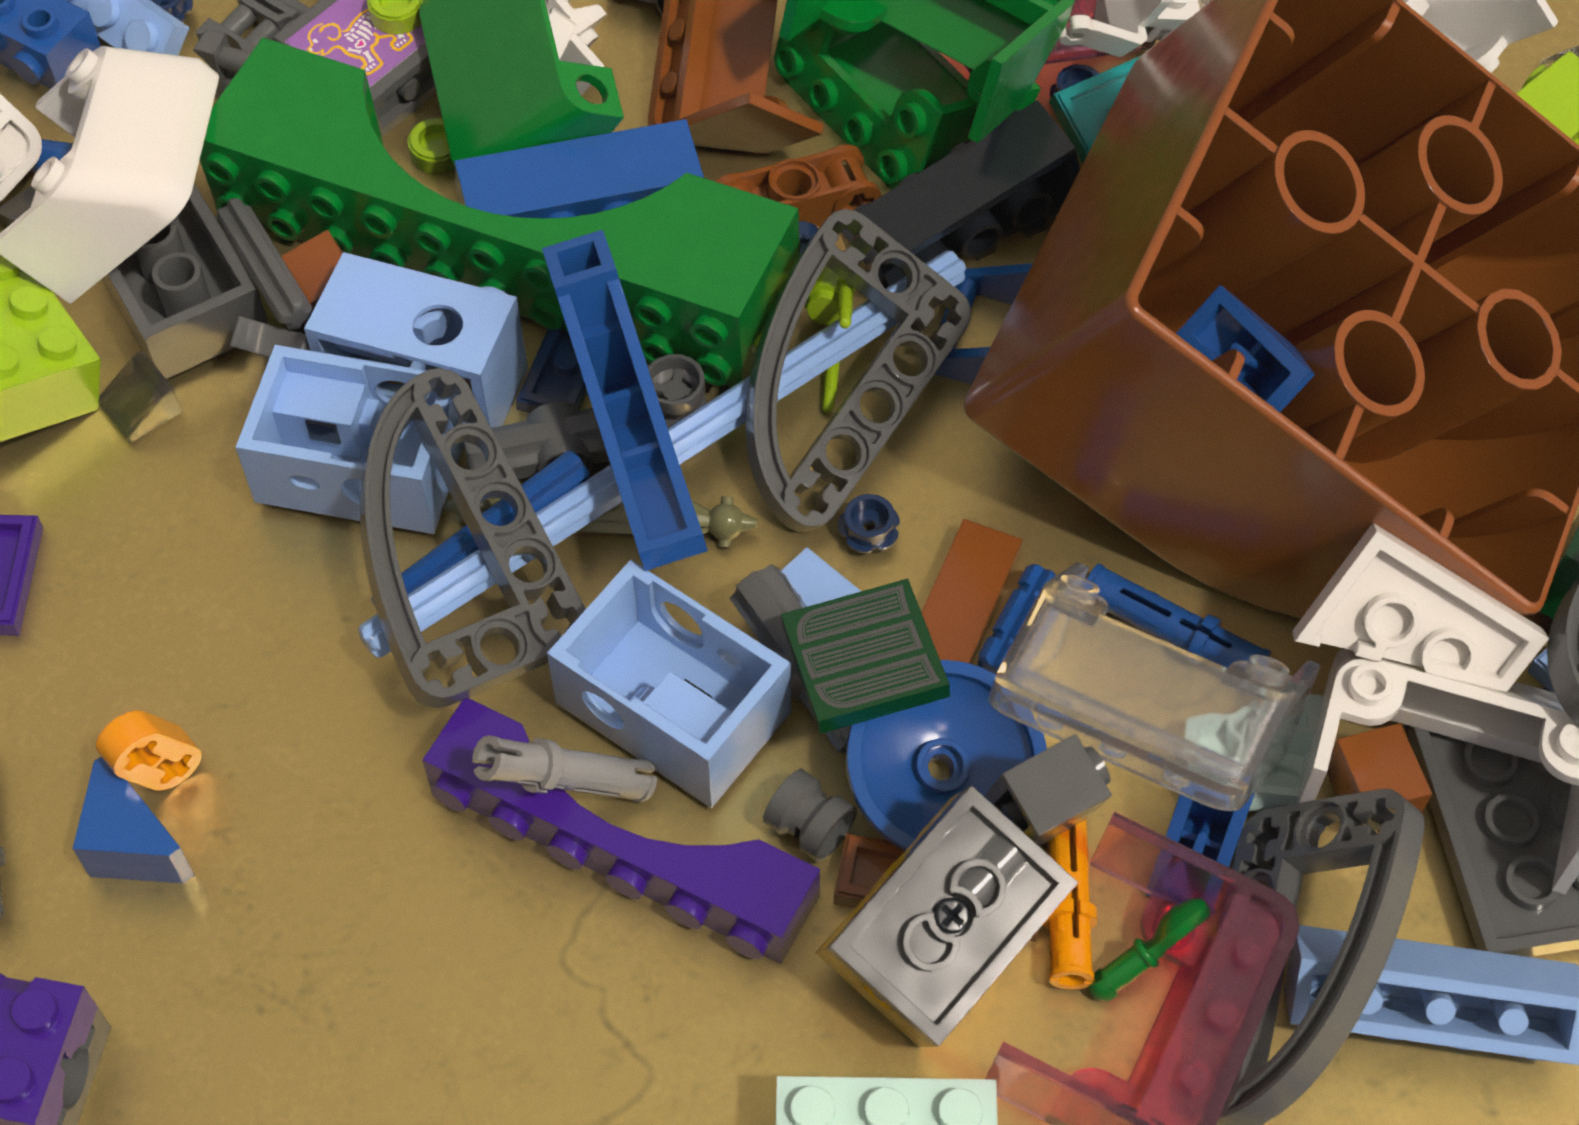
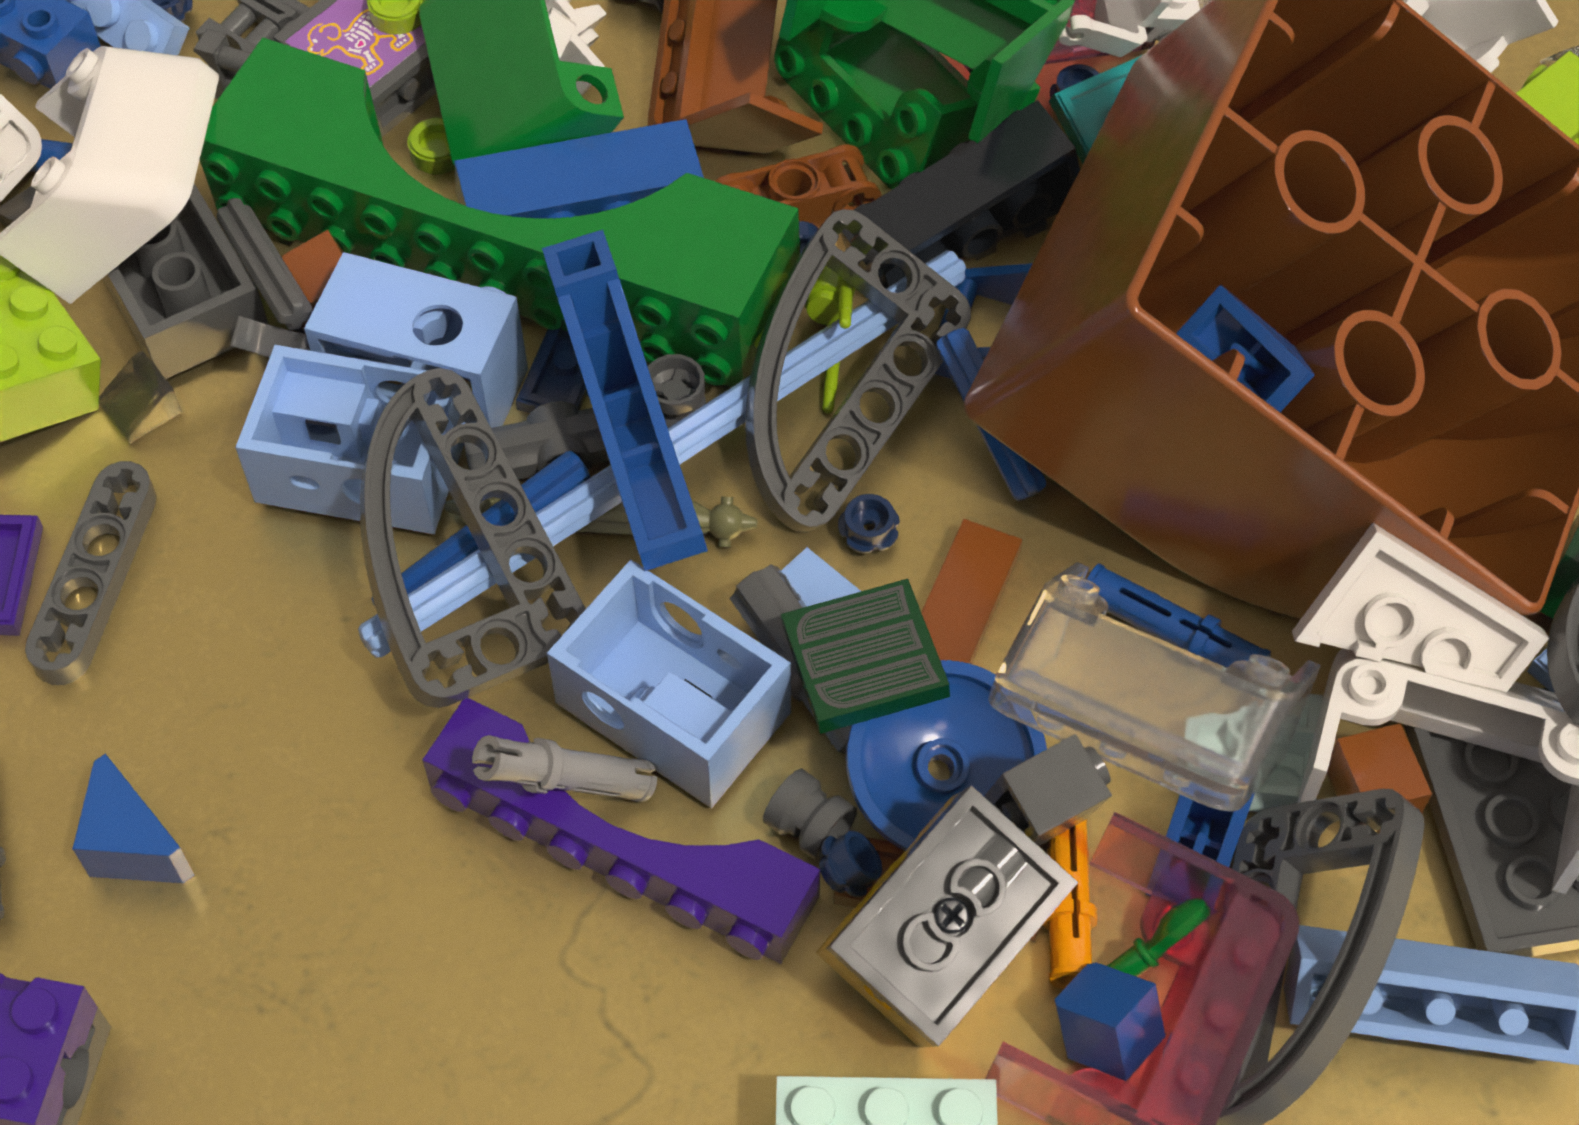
(85, 570): none -> dark grey beam
(148, 750): light orange beam -> none
(850, 863): none -> dark blue plate
(963, 364): none -> blue axle
(1013, 616): blue axle -> none
(1110, 1020): none -> blue piece

